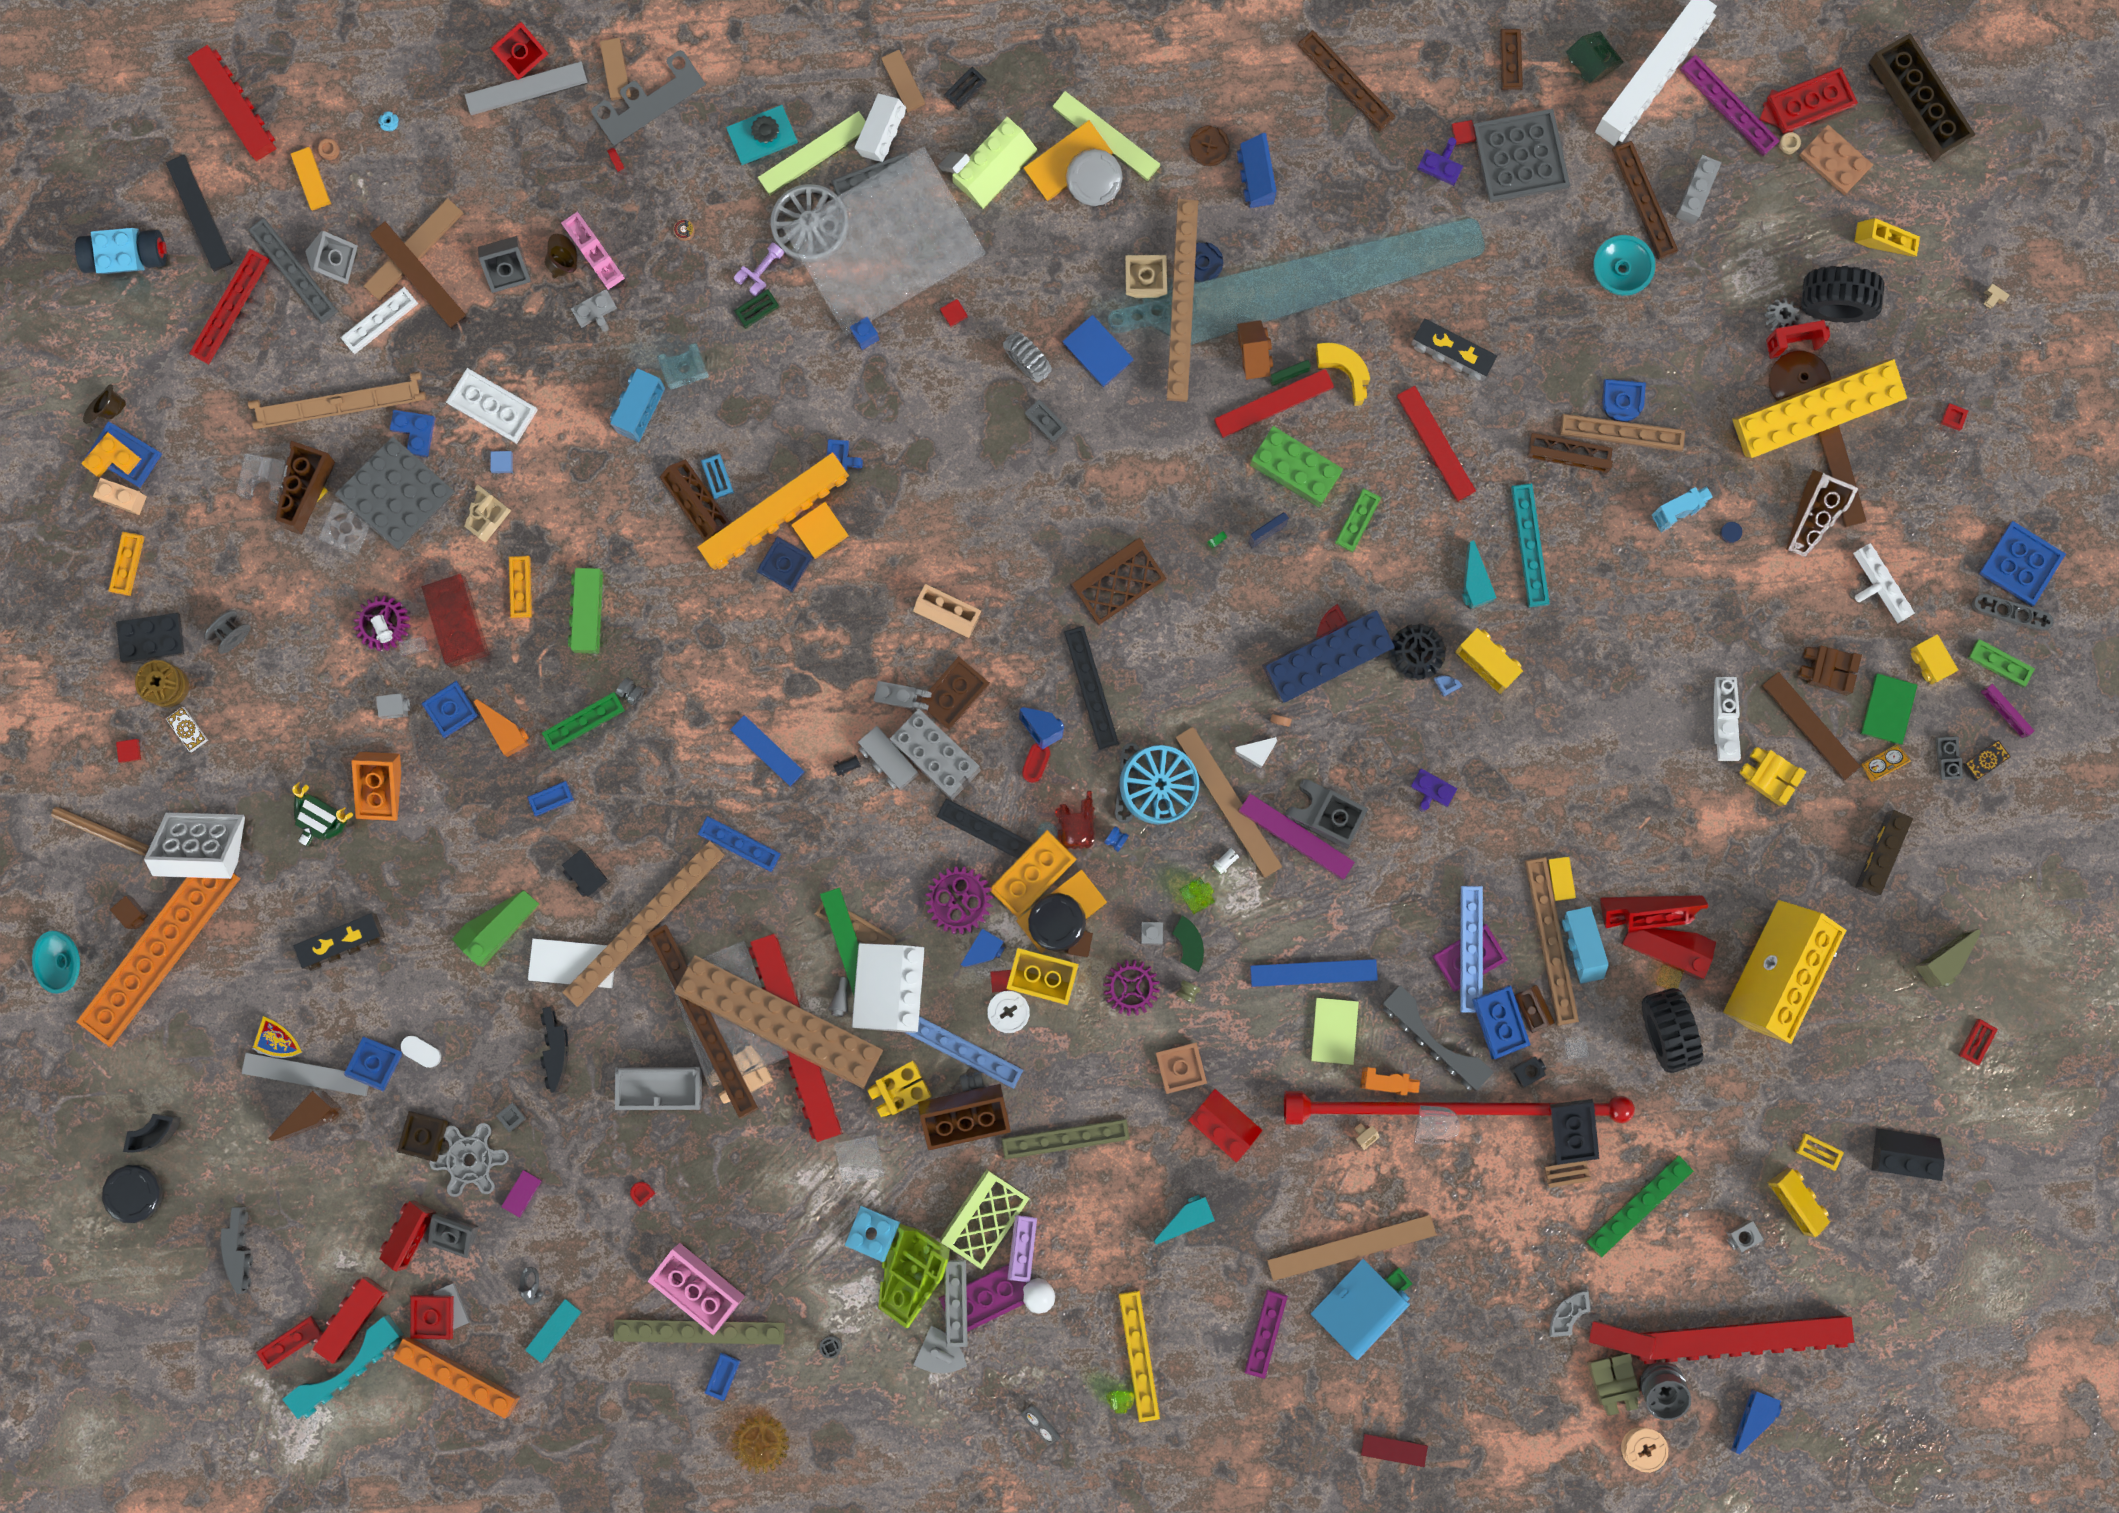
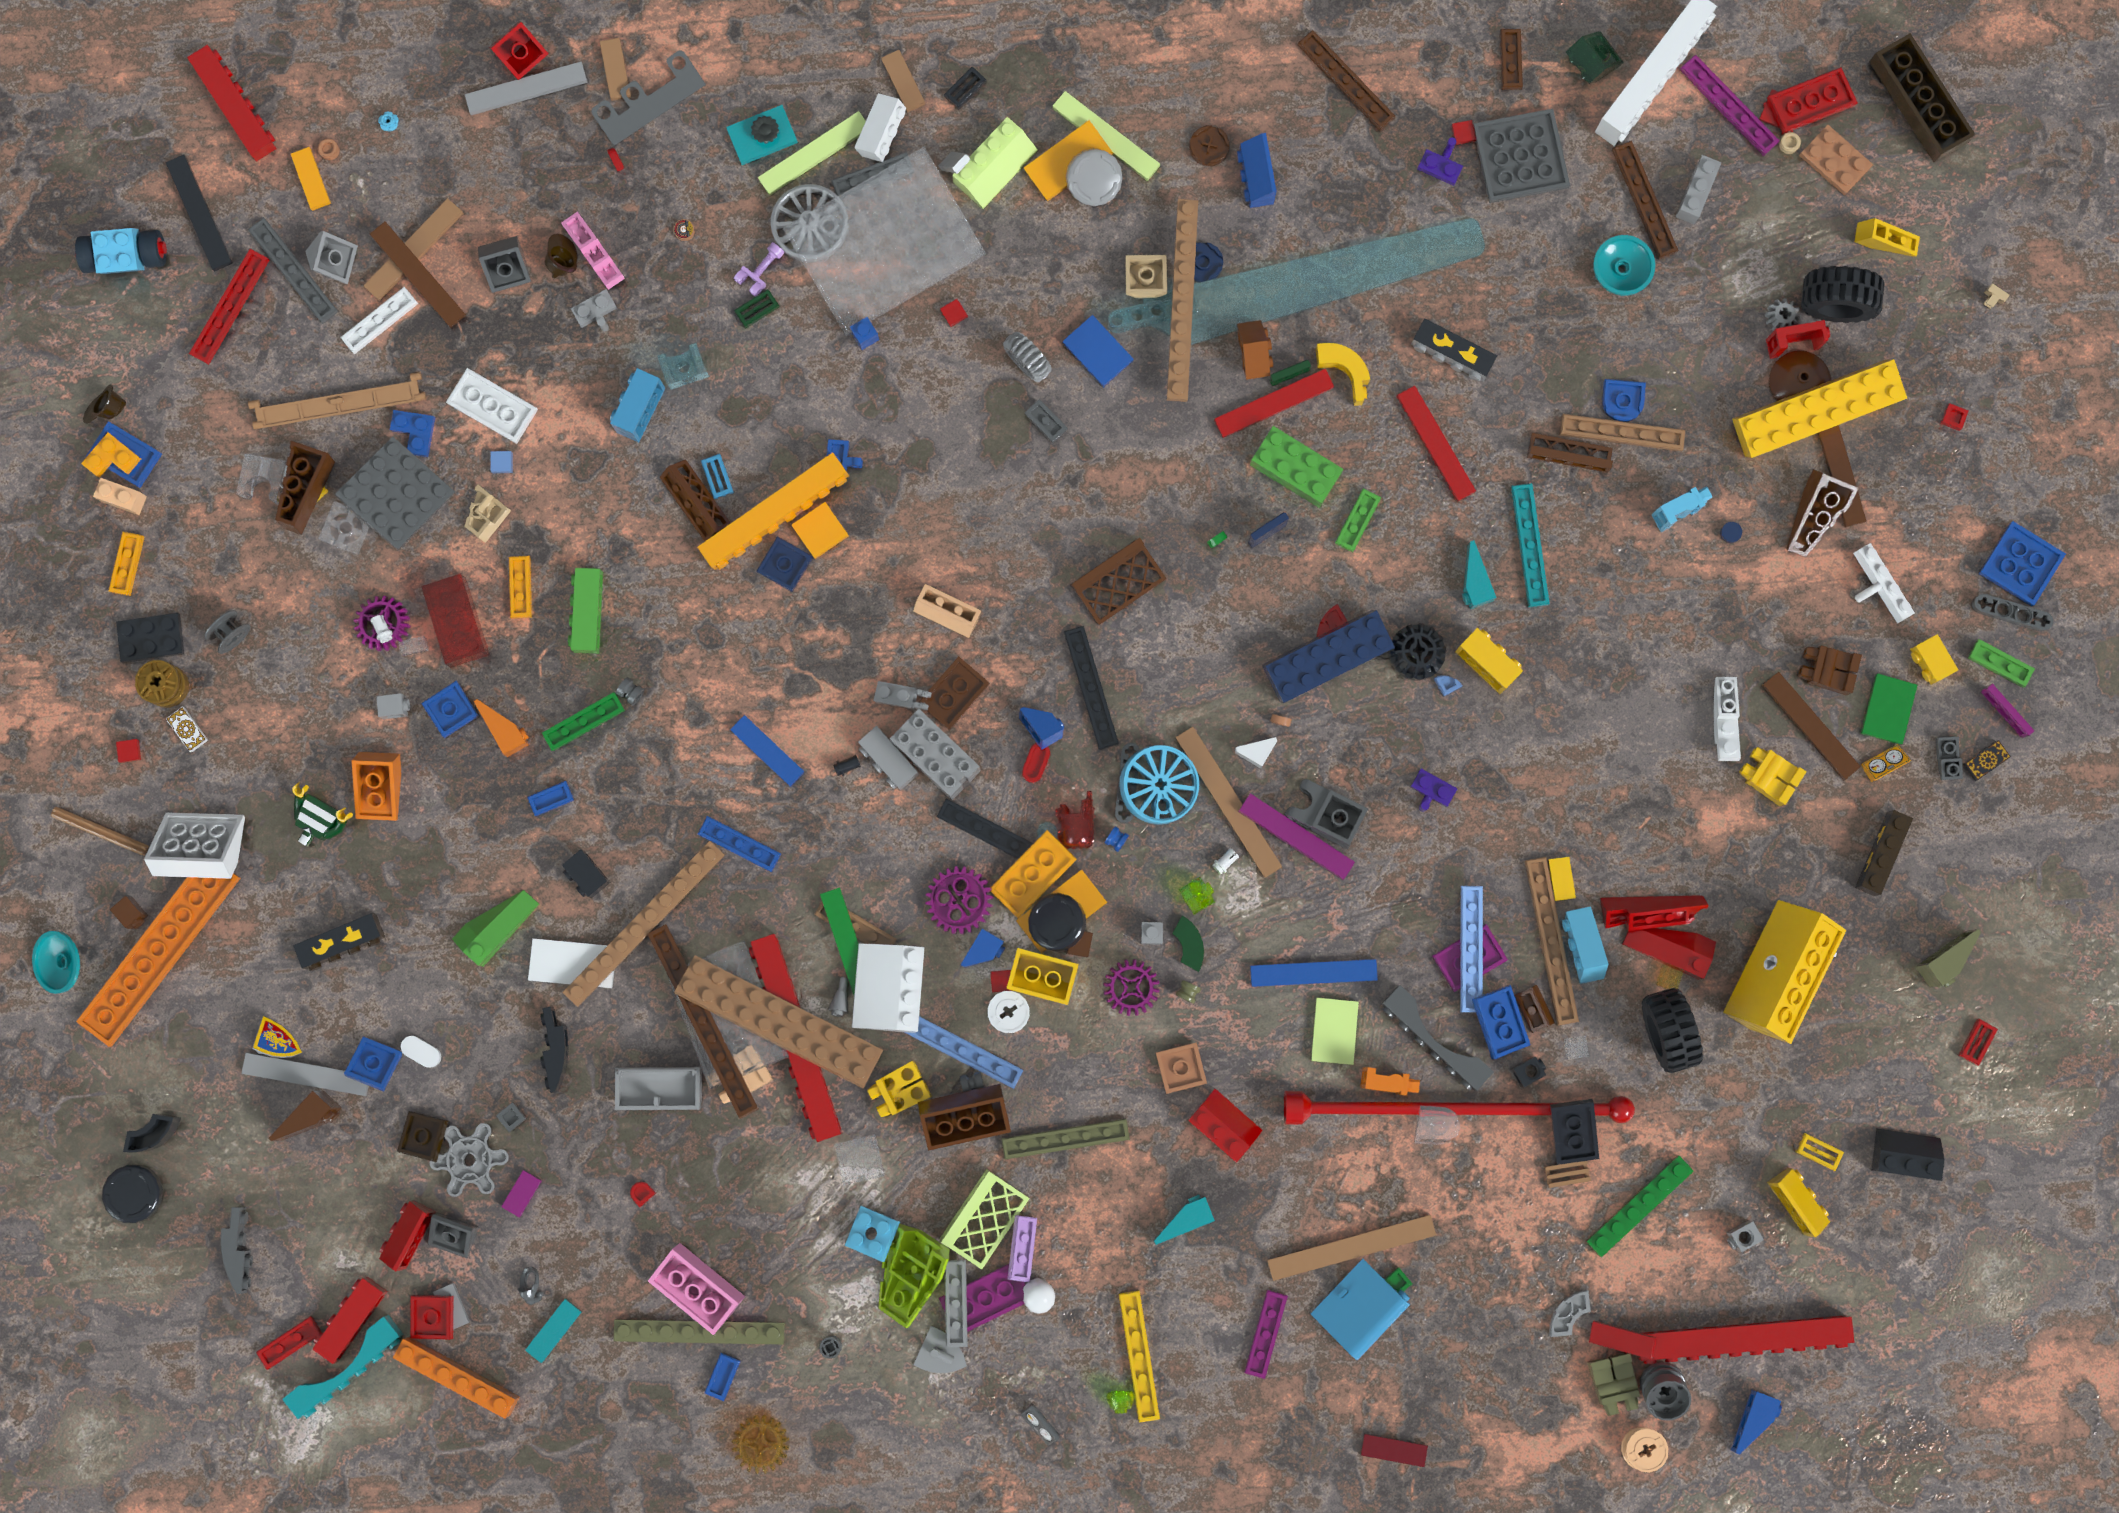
(1366, 1136): tan tile -> none

